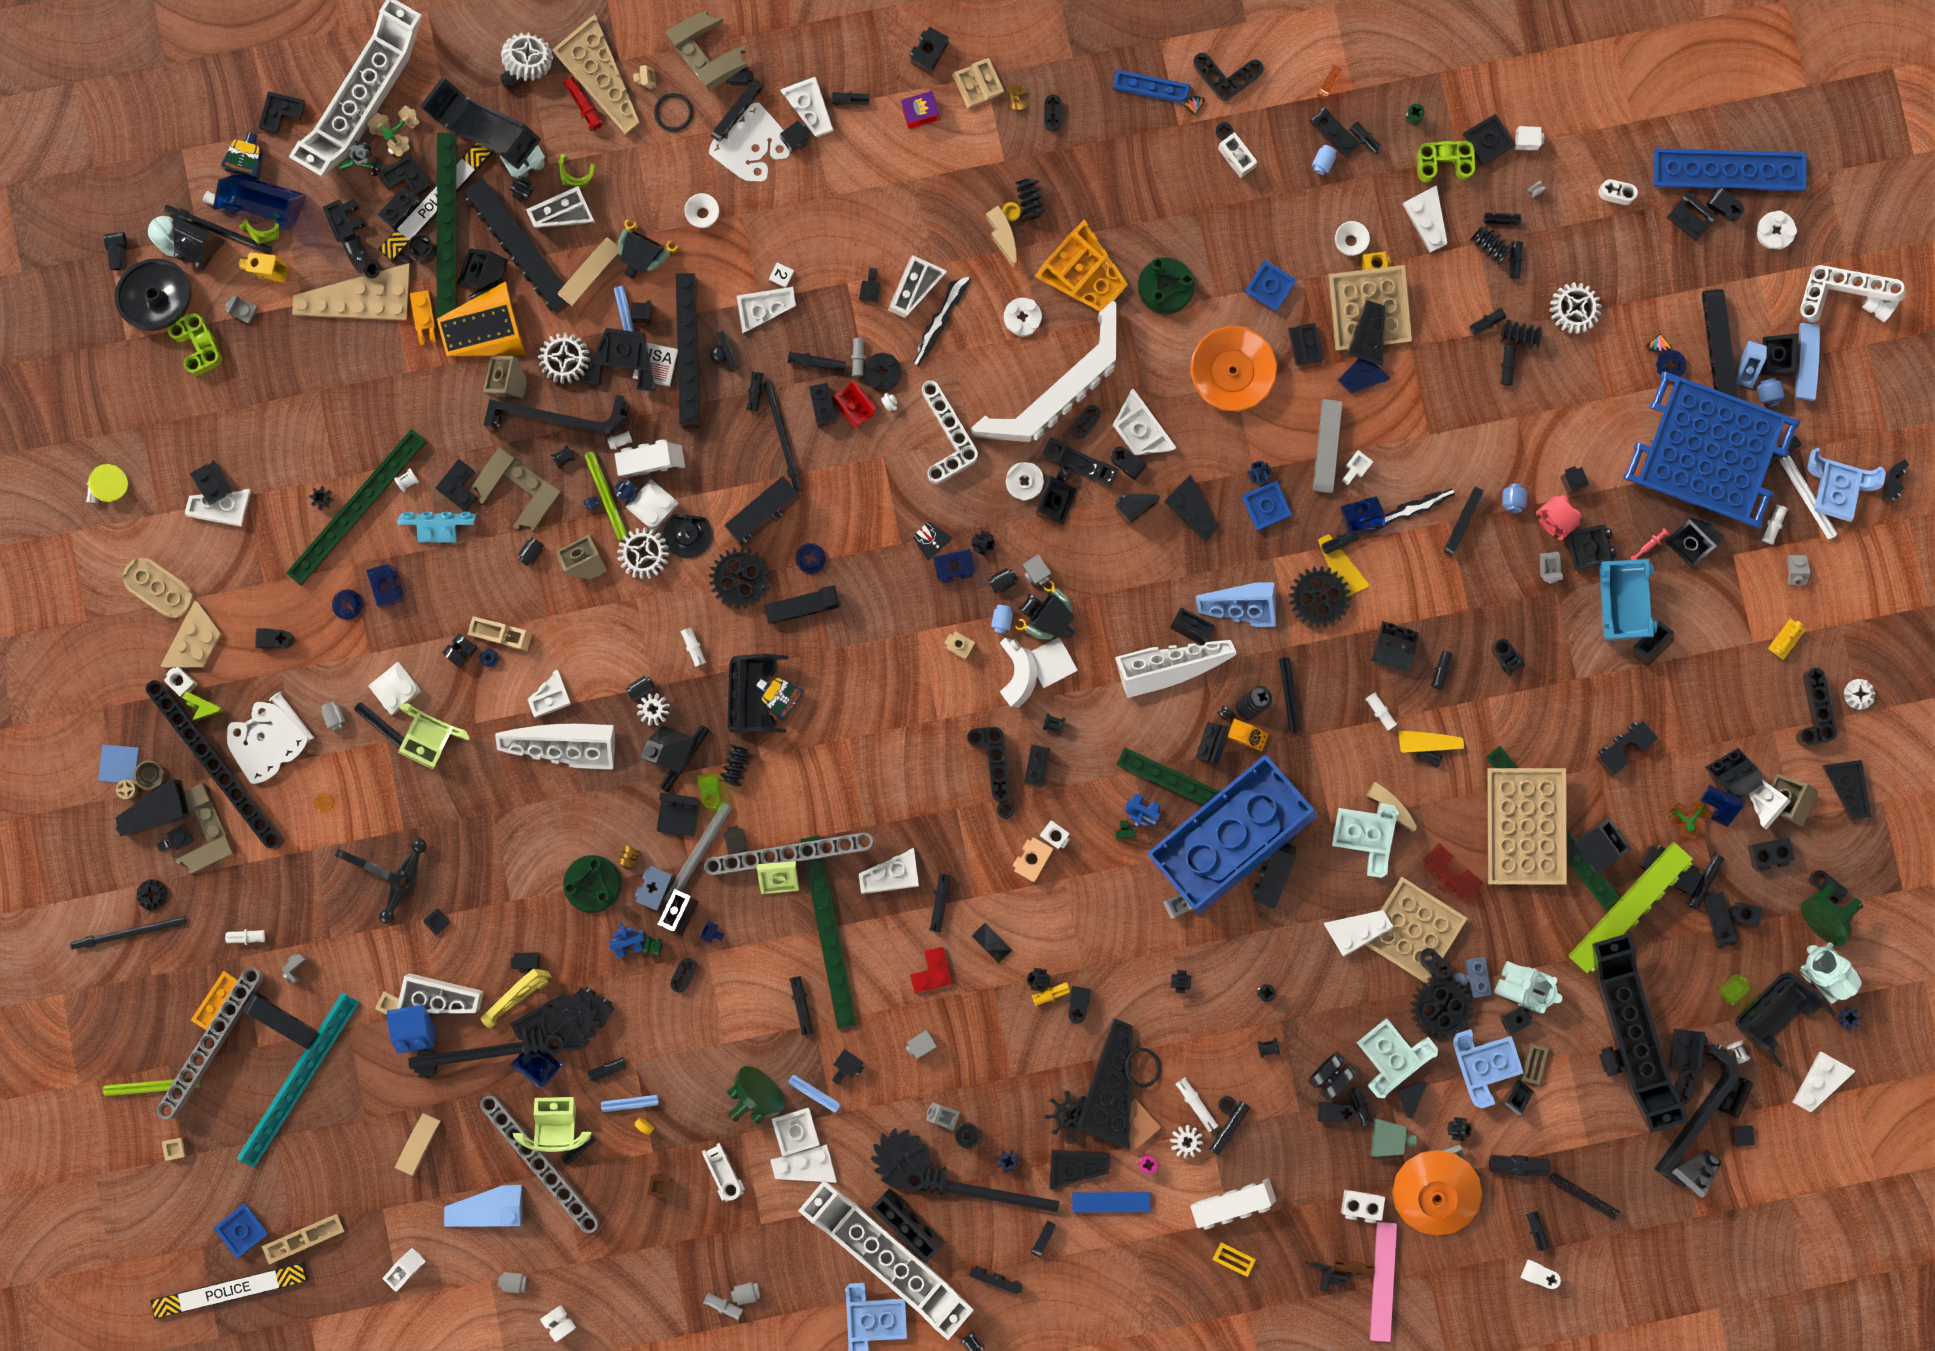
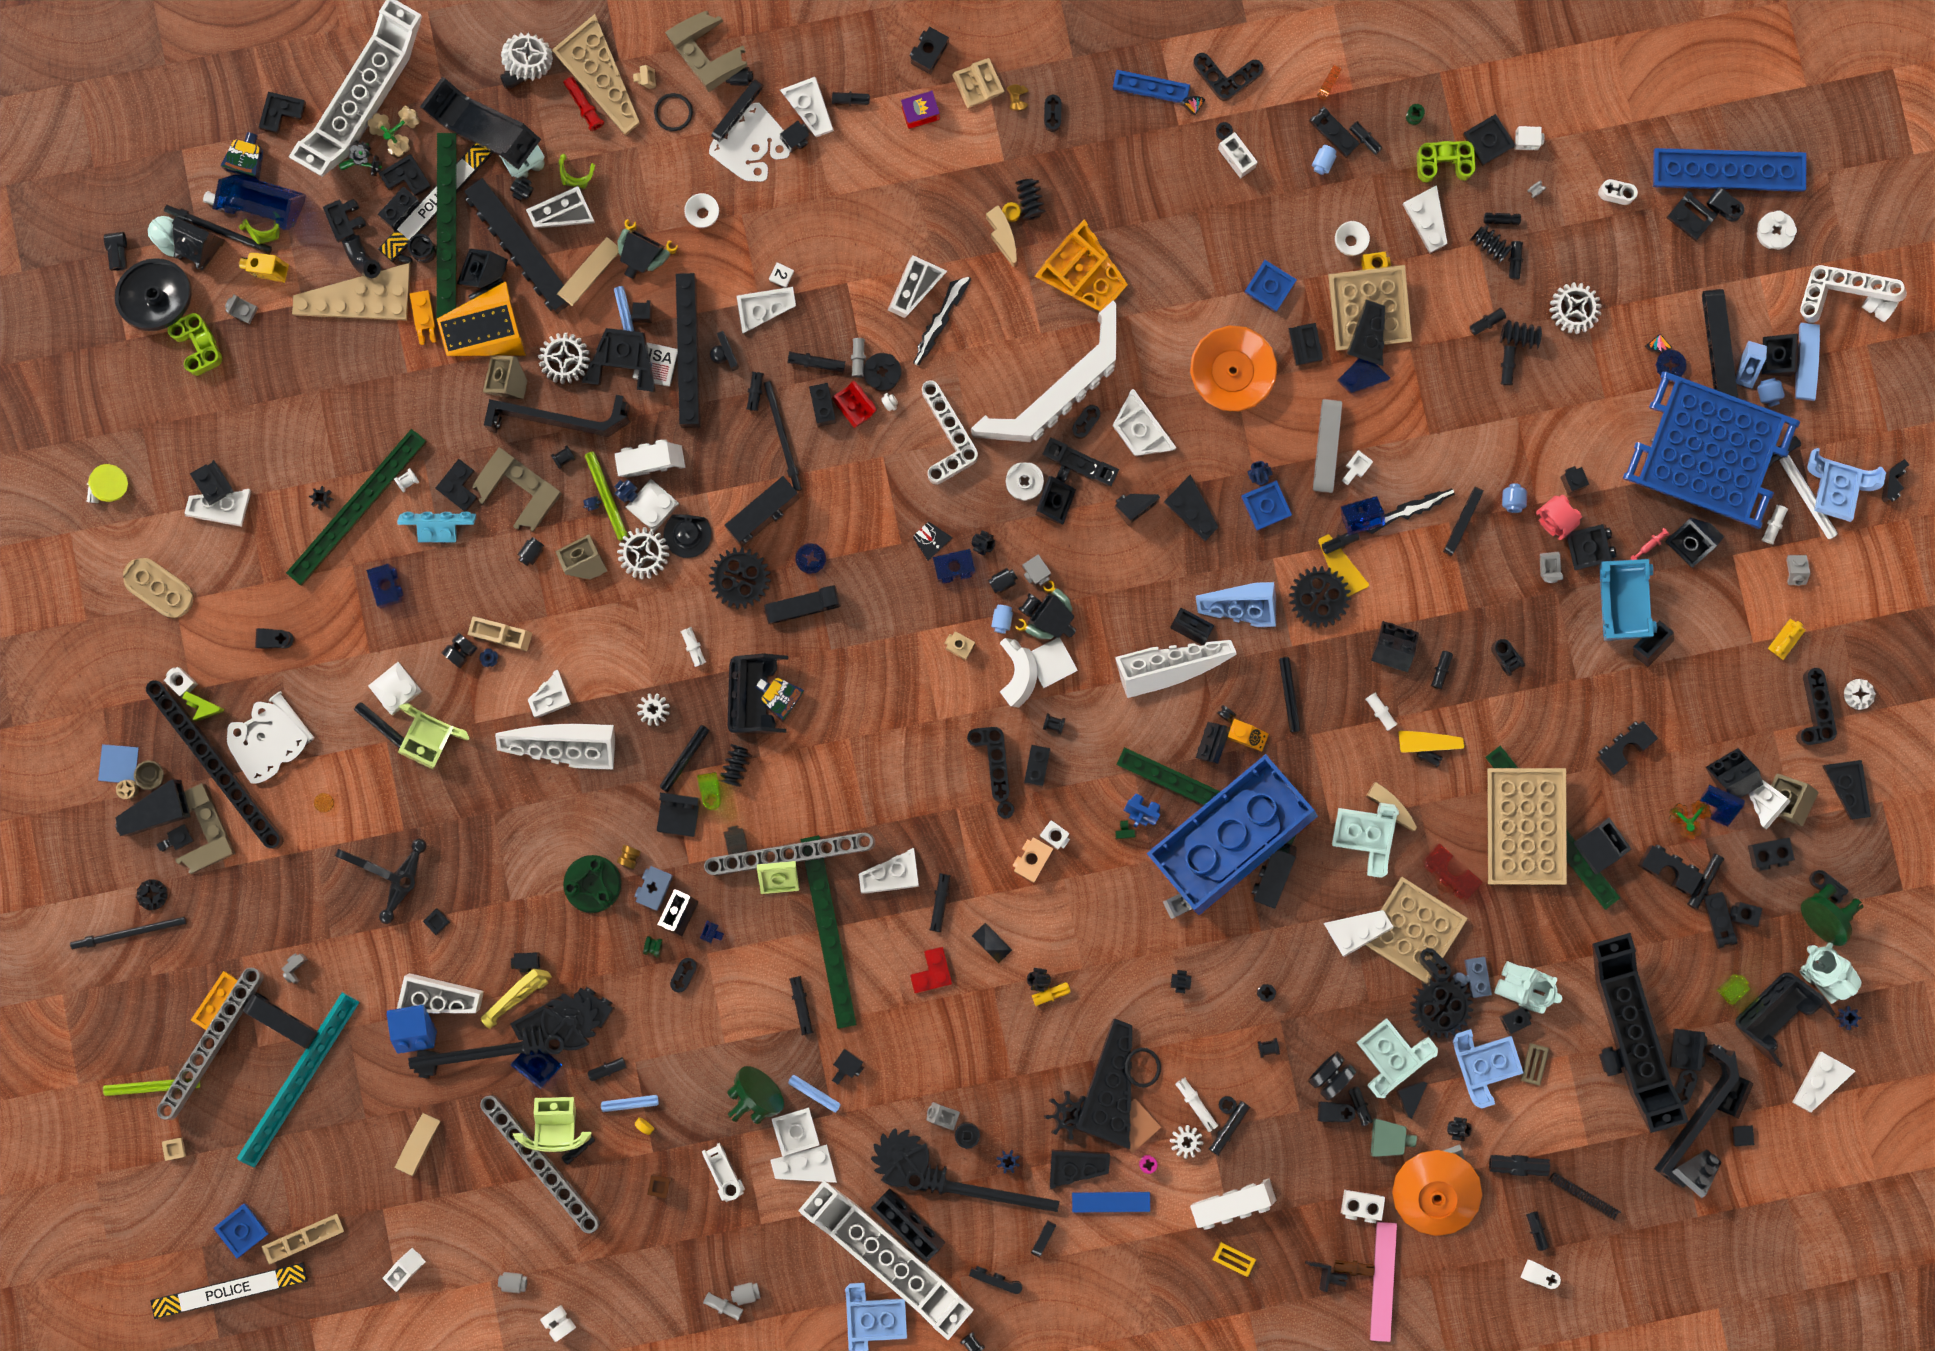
(193, 641): tan wing -> none
(245, 936): white axle -> none
(333, 716): light grey brick -> none
(347, 613): clear blue gear -> none
(387, 1002): tan plate -> none
(491, 1208): light blue wedge -> none
(619, 440): white pin -> none
(624, 938): blue hips -> none
(640, 688): black brick -> none
(668, 749): black slope -> none
(699, 850): light grey axle -> none
(870, 289): black plate -> none
(920, 1044): light grey brick -> none
(1016, 325): white plate -> none
(1079, 1000): black piece -> none
(1131, 465): black piece -> none
(1166, 285): dark green piece -> none
(1254, 703): black piece -> none
(1517, 1098): black slope -> none
(1634, 903): lime brick -> none
(1739, 1045): white bush -> none

